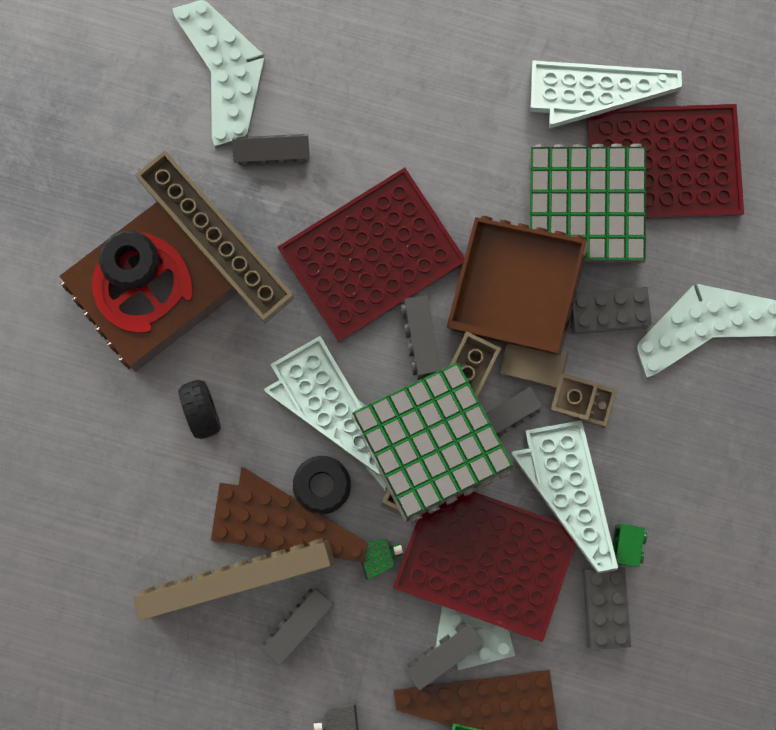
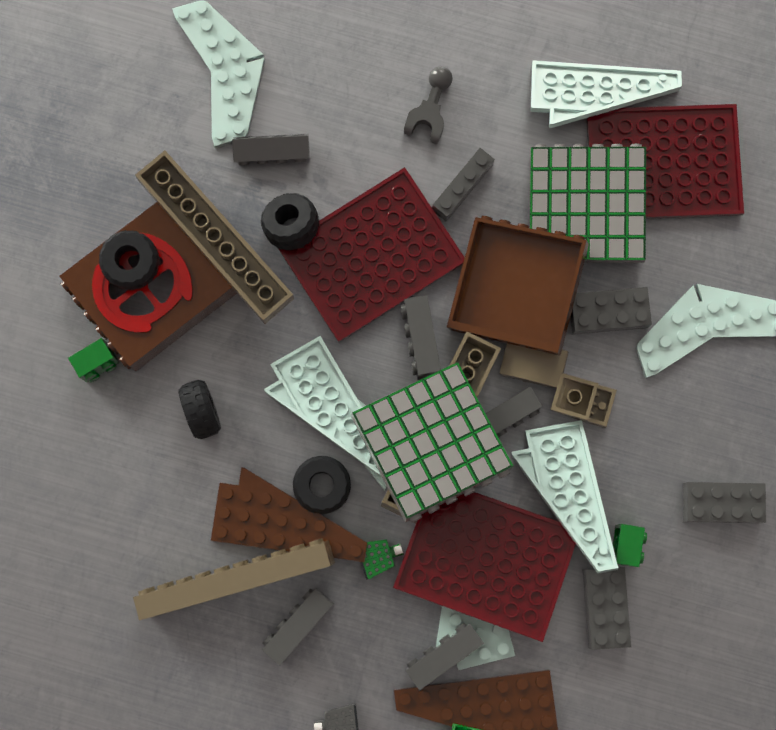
(94, 361): none -> green brick
(284, 208): none -> black tyre
(429, 111): none -> dark grey piece
(463, 184): none -> dark grey brick
(724, 502): none -> dark grey brick

